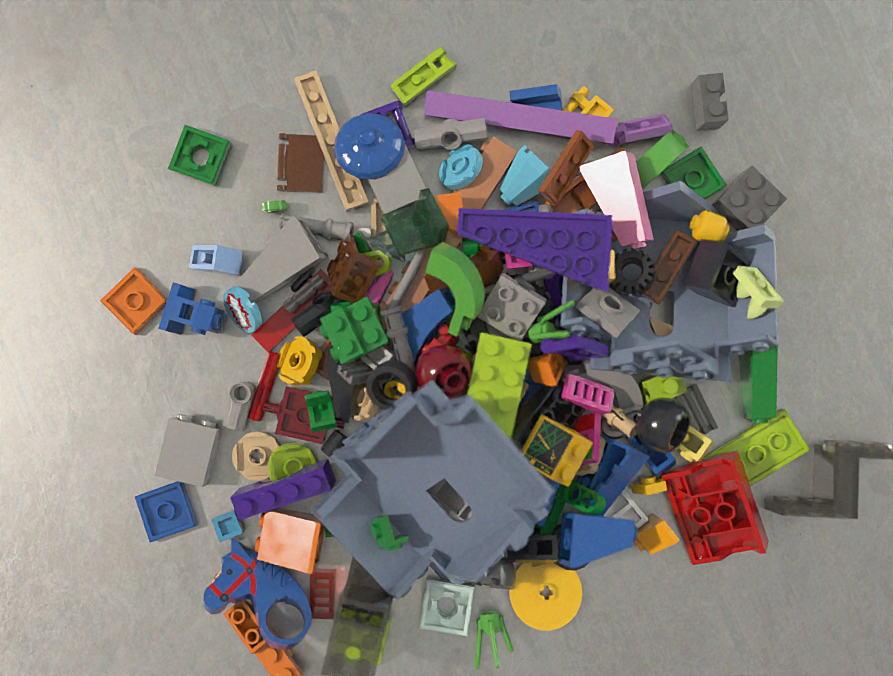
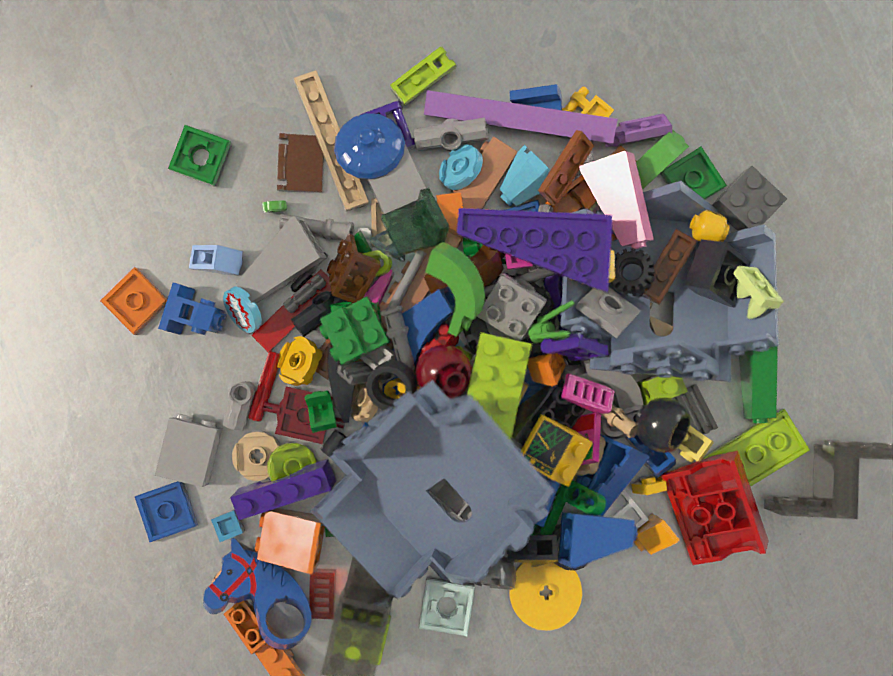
(383, 533): green bracket -> none
(490, 623): bright green plant -> none
(706, 95): dark grey brick -> none

